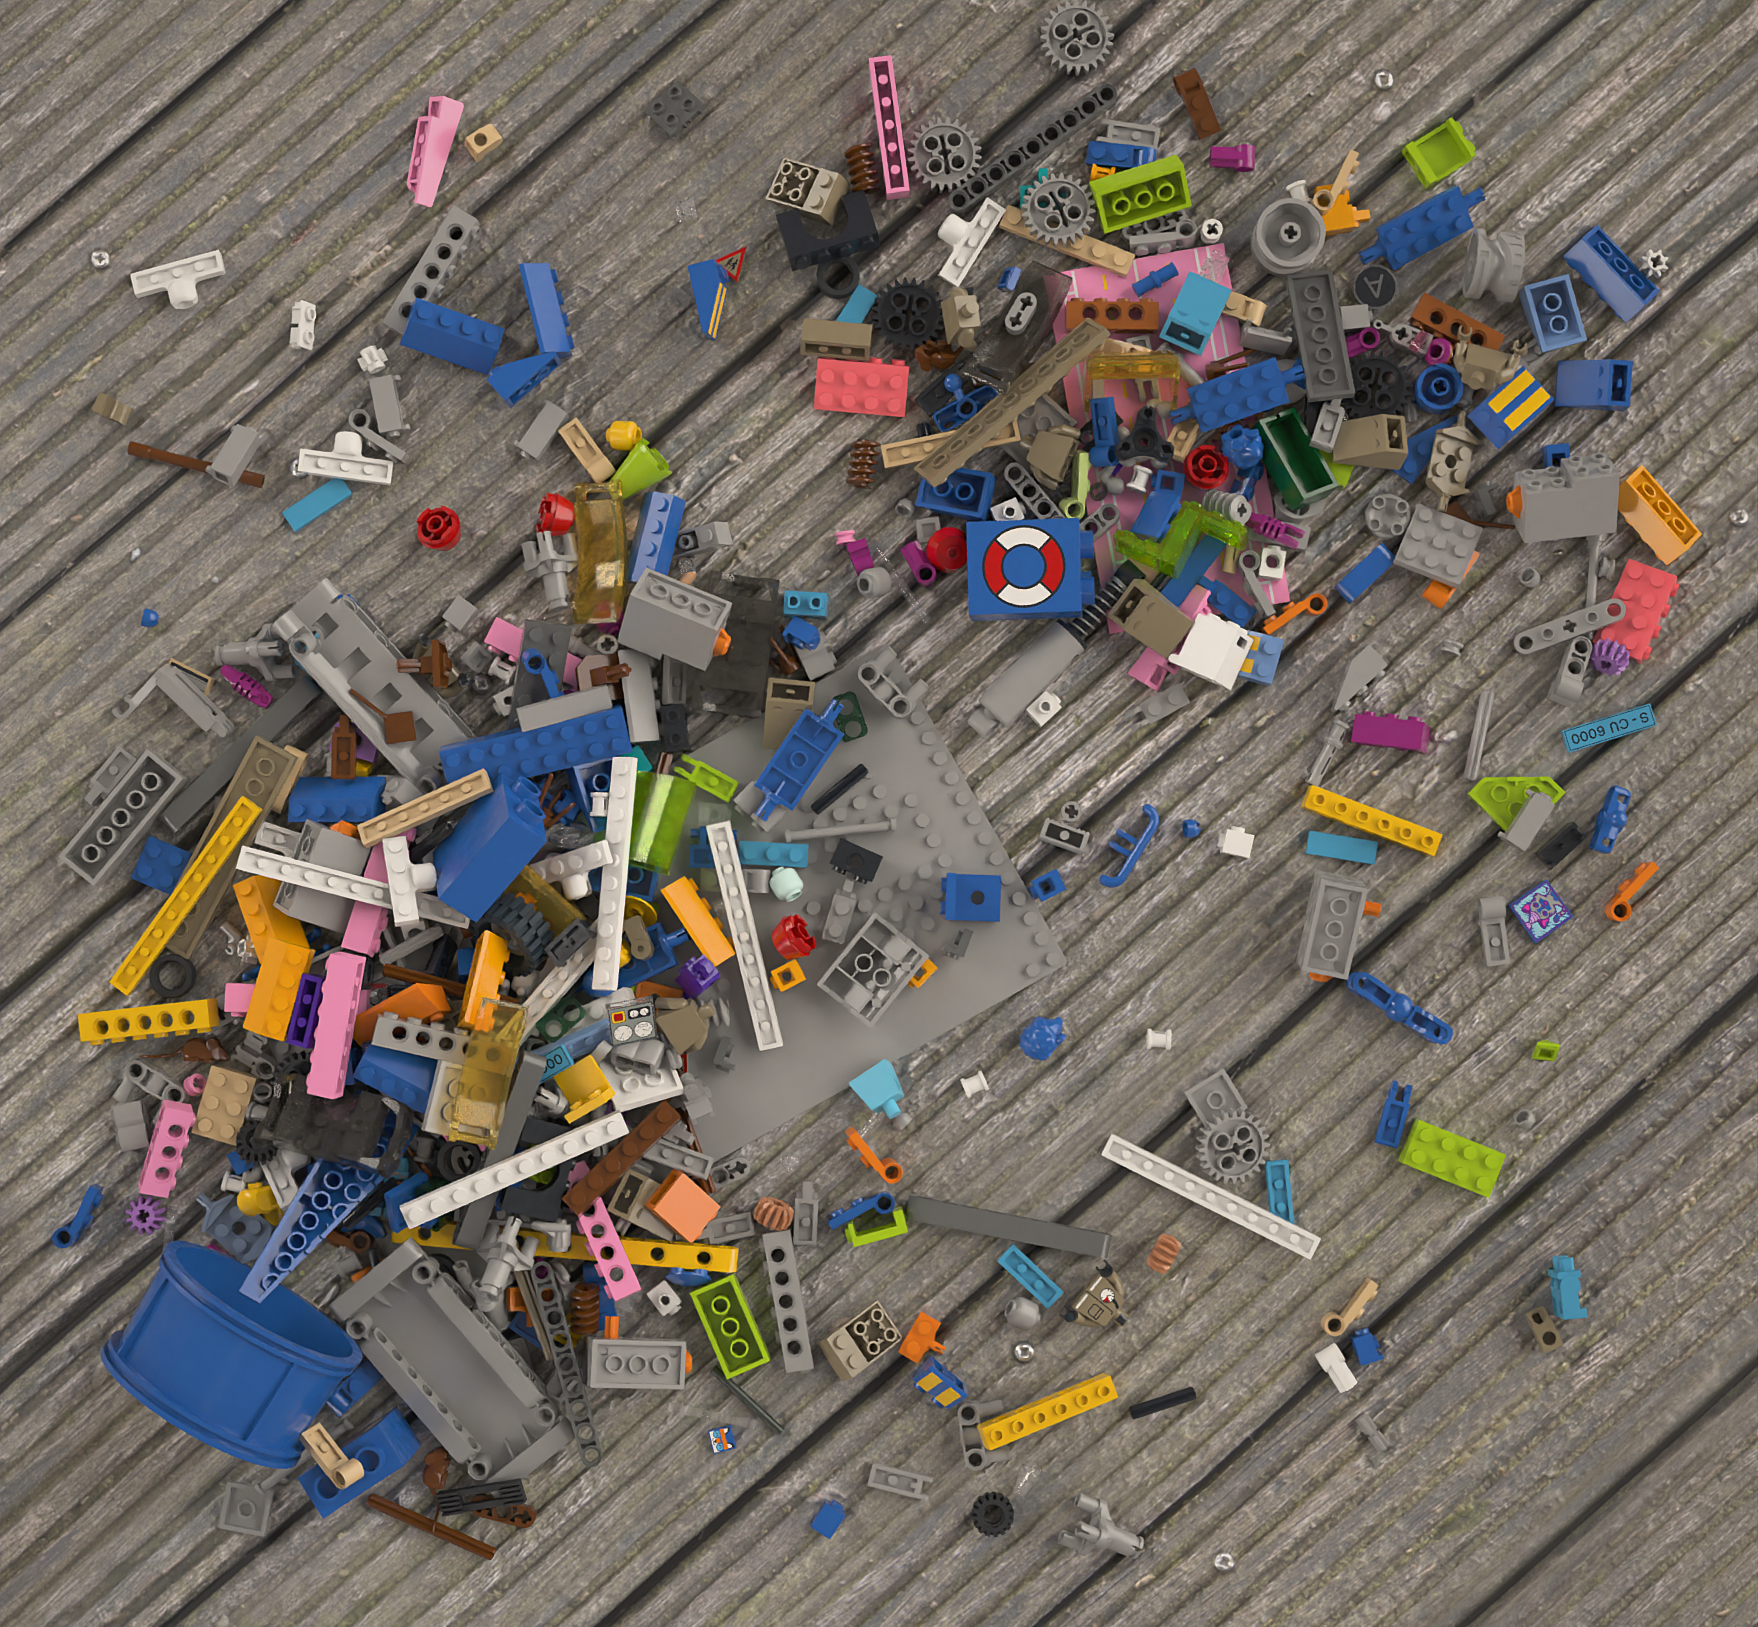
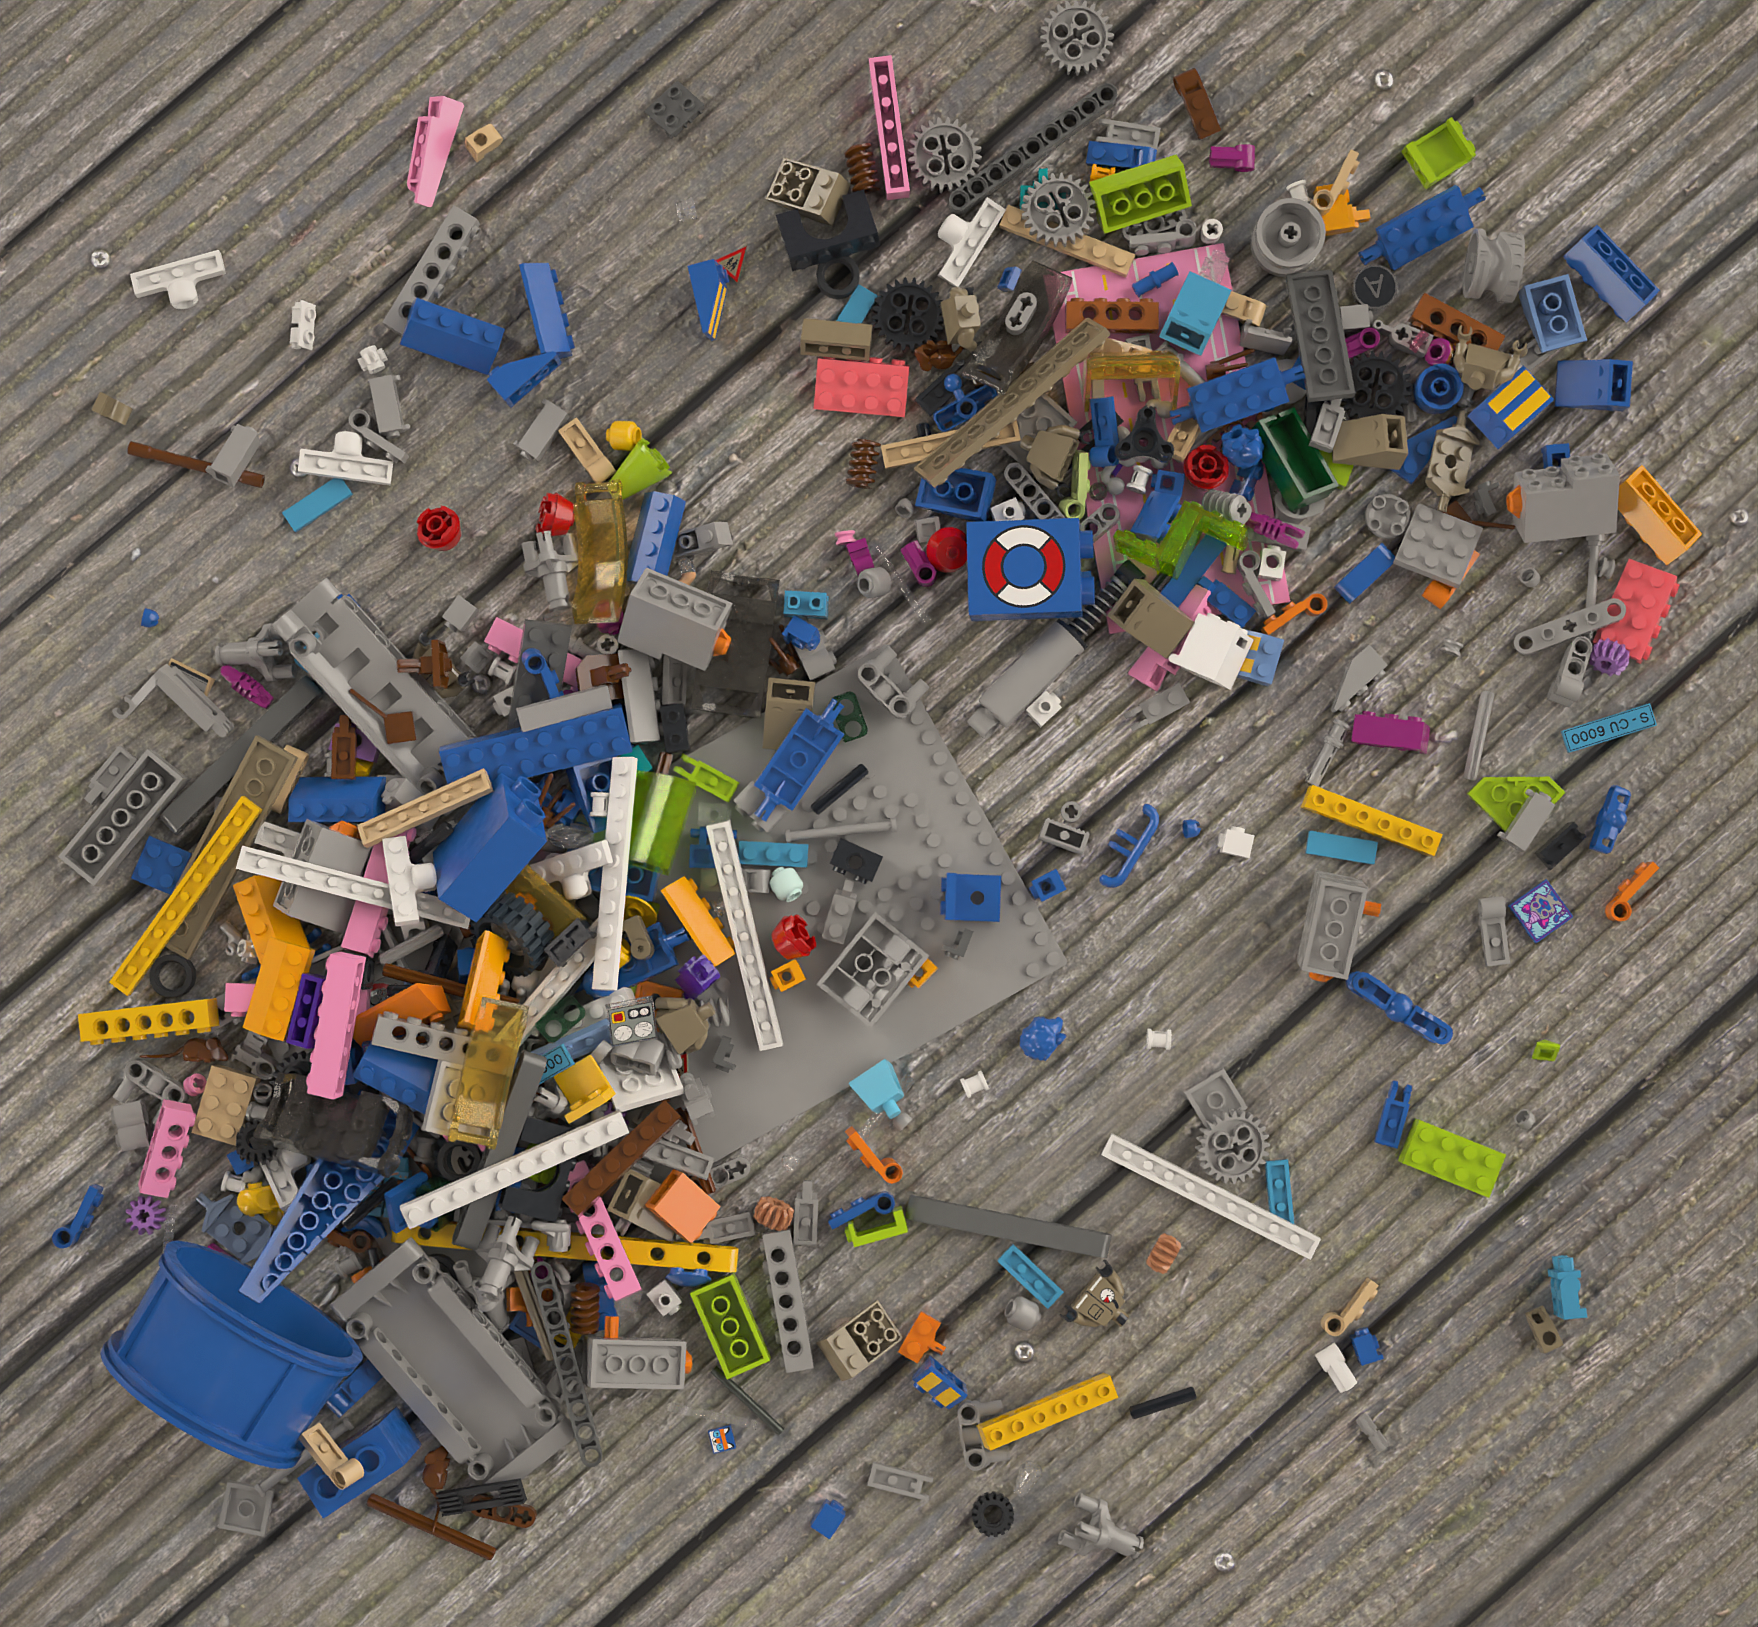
(1659, 263): white gear -> none

